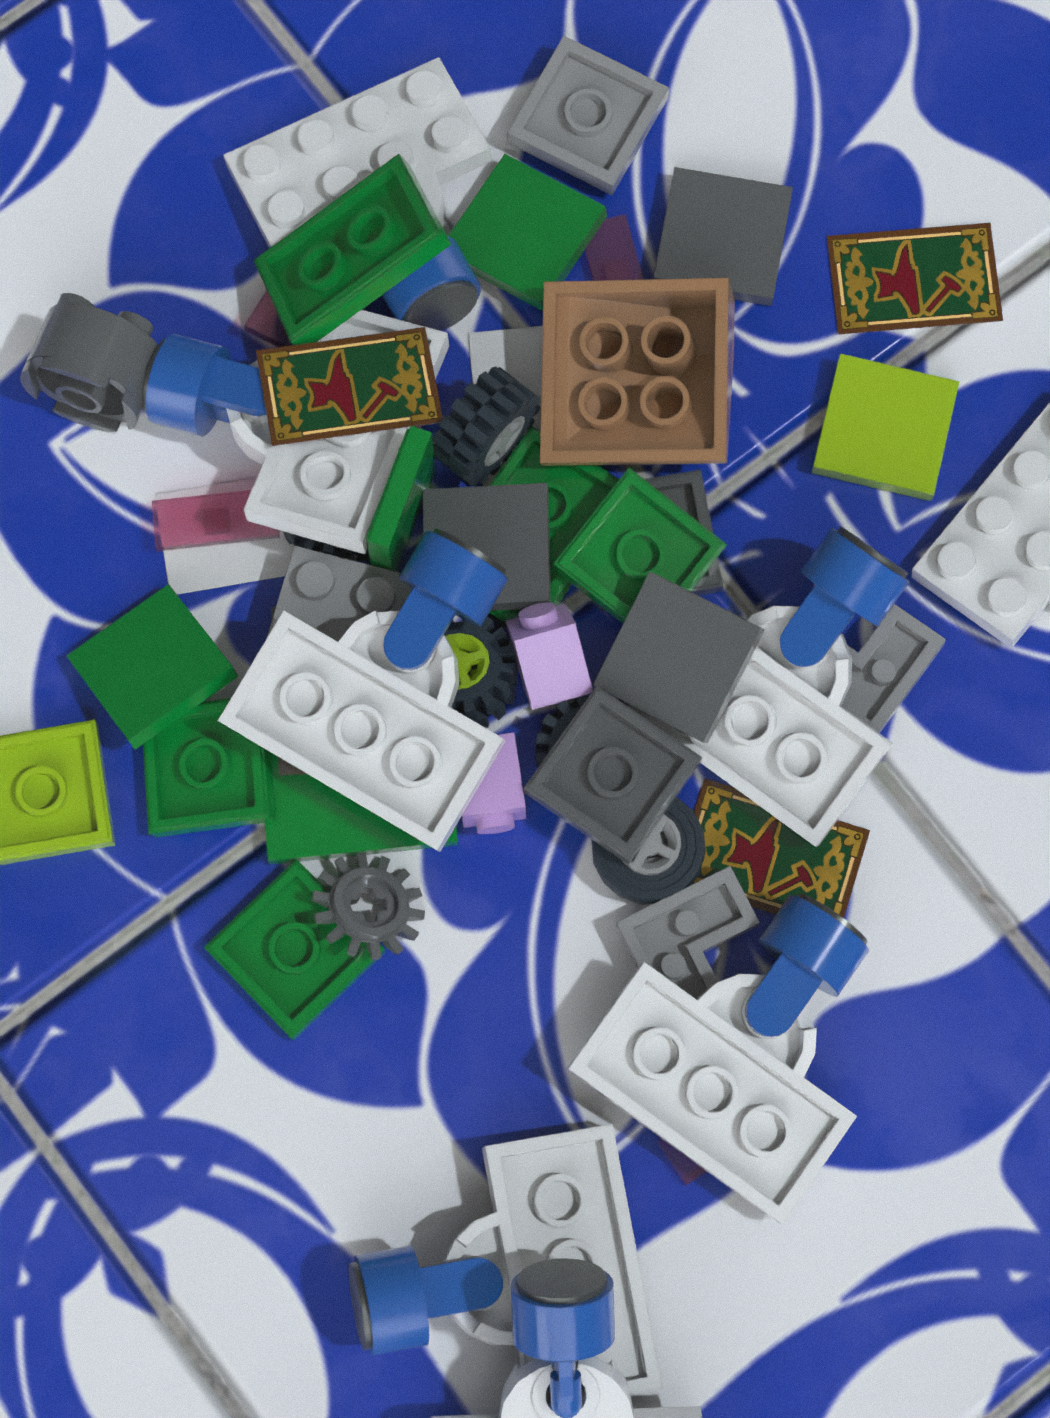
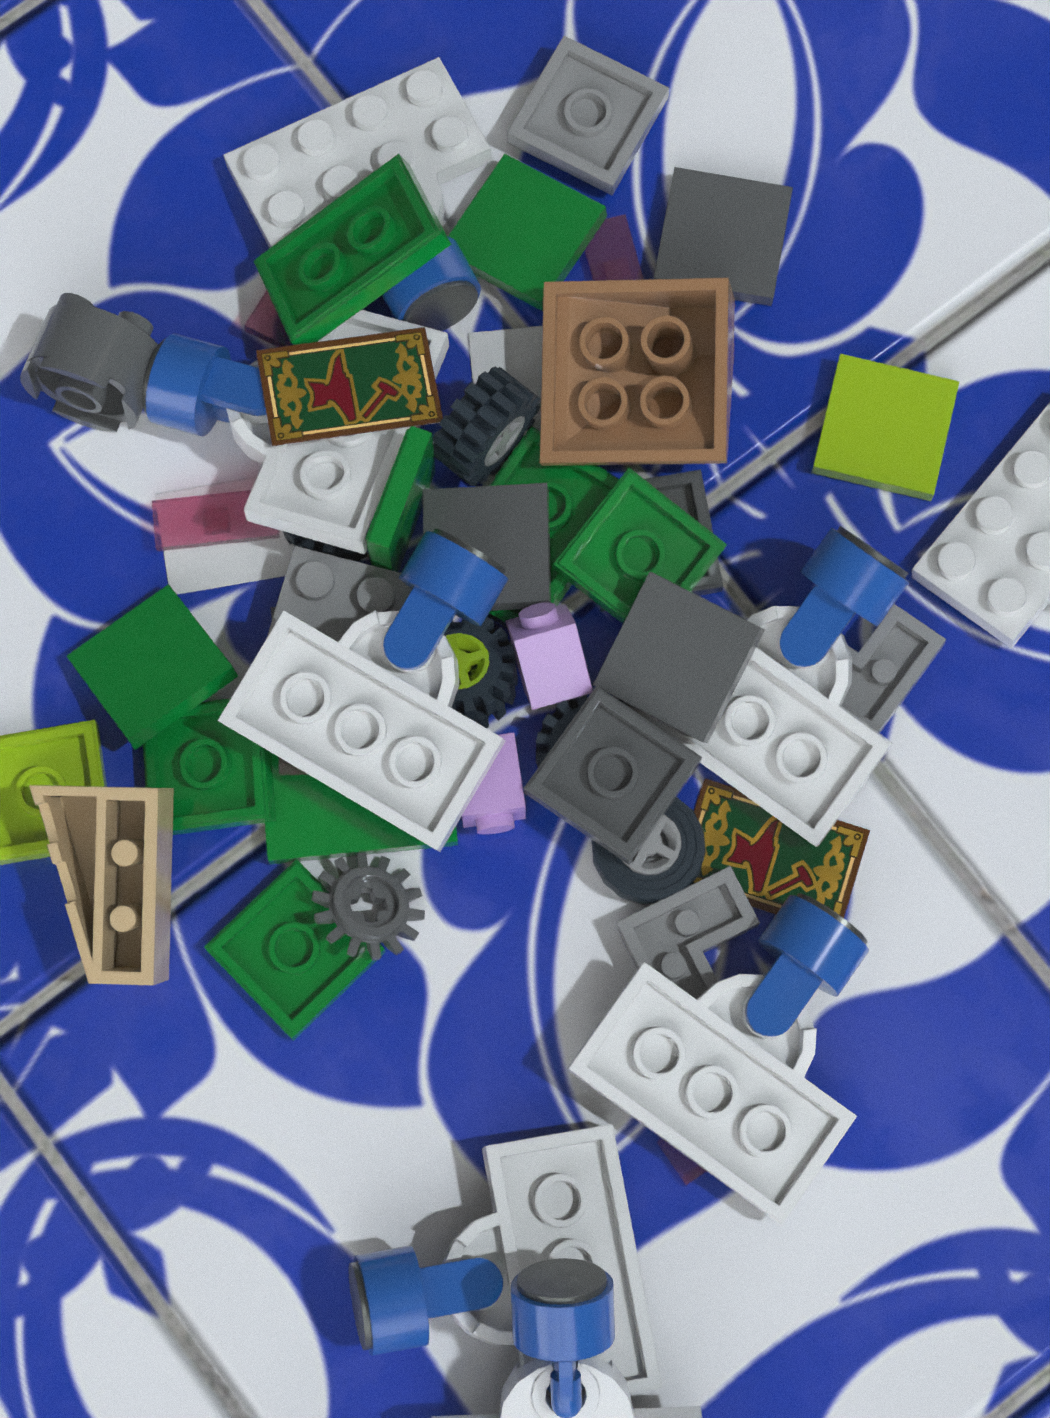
(115, 876): none -> tan wedge
(914, 278): sticker -> none

